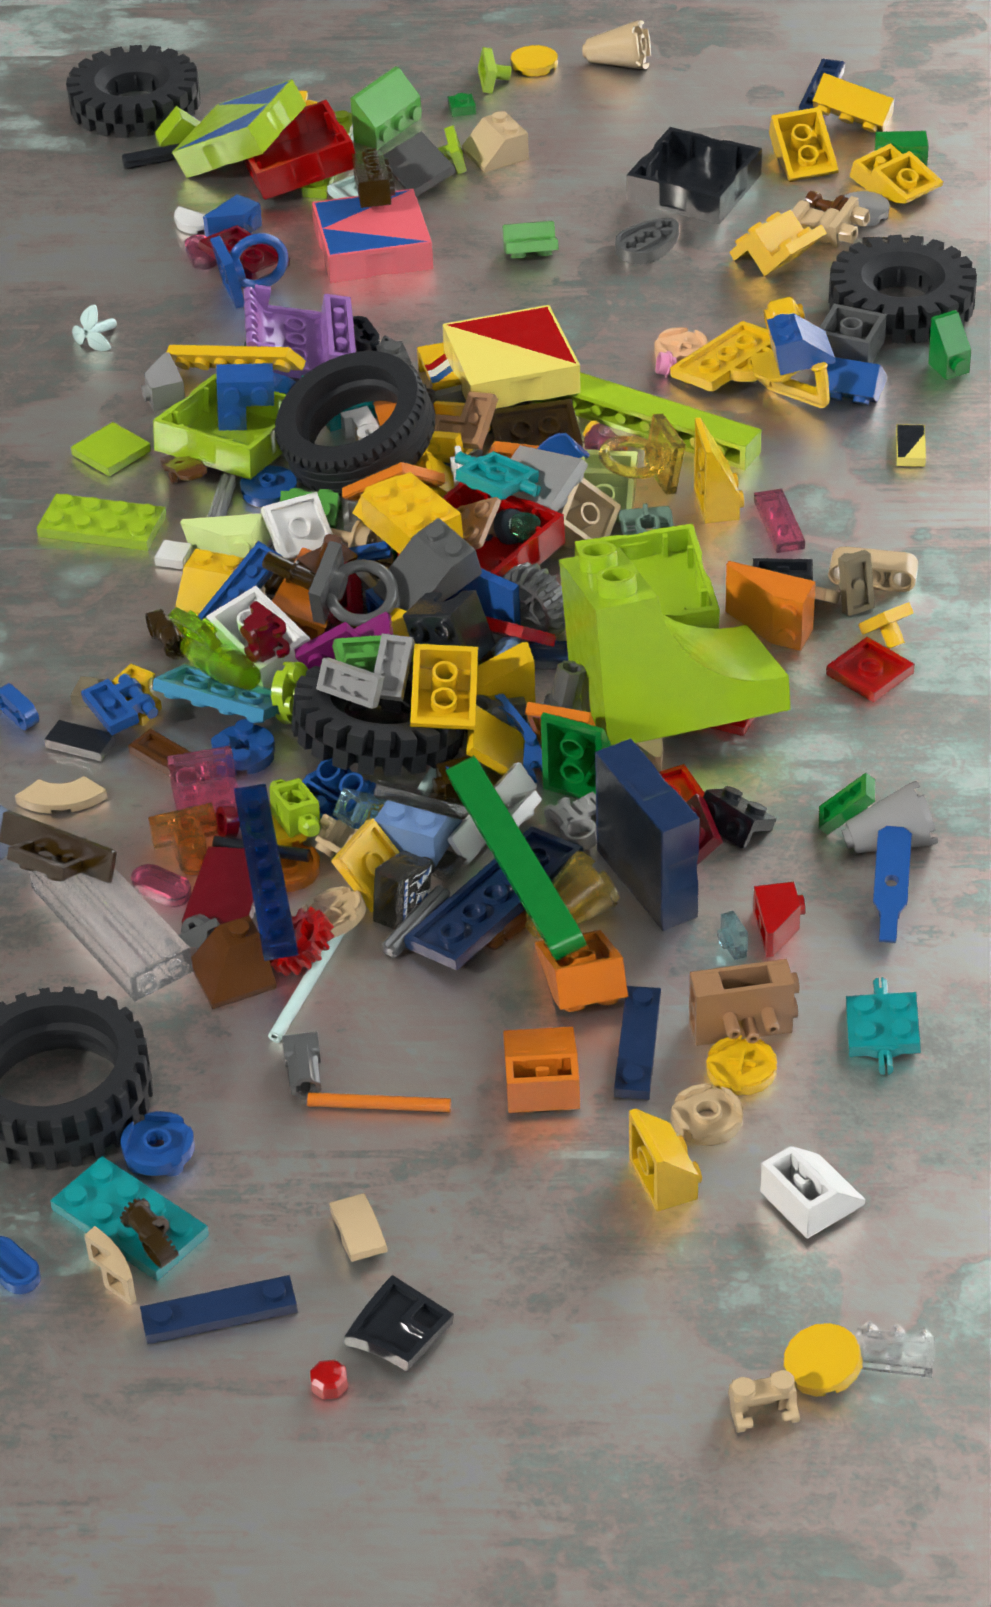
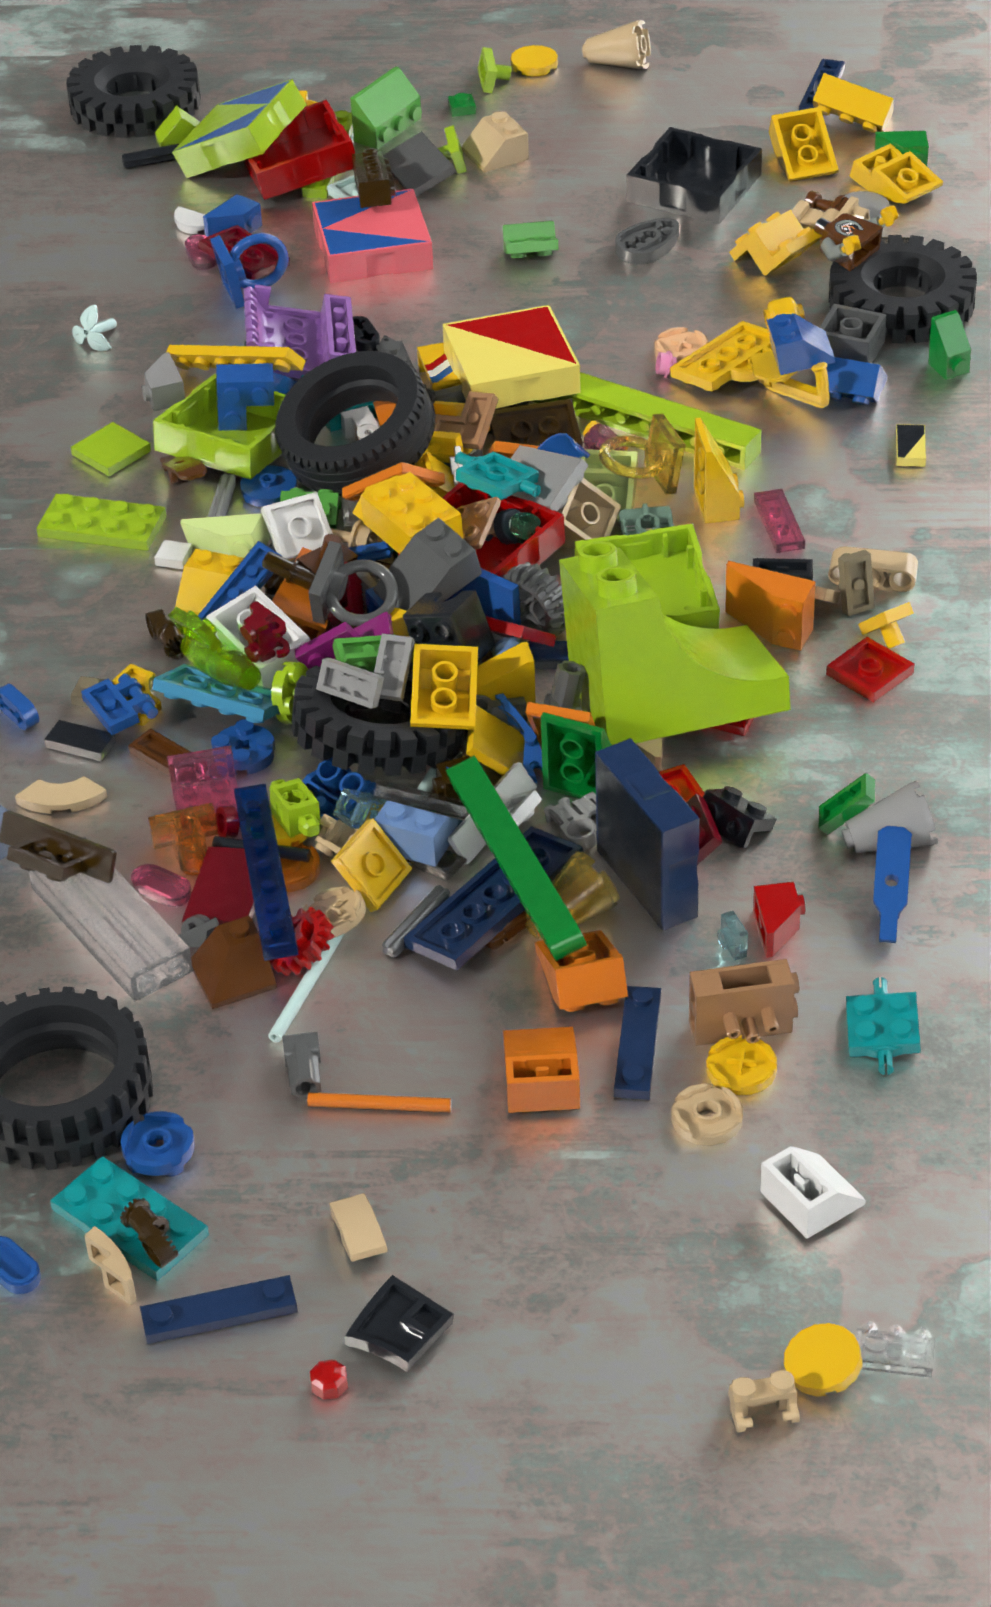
(400, 887): clear smoke torso -> none
(662, 1161): yellow slope -> none
(853, 239): none -> torso

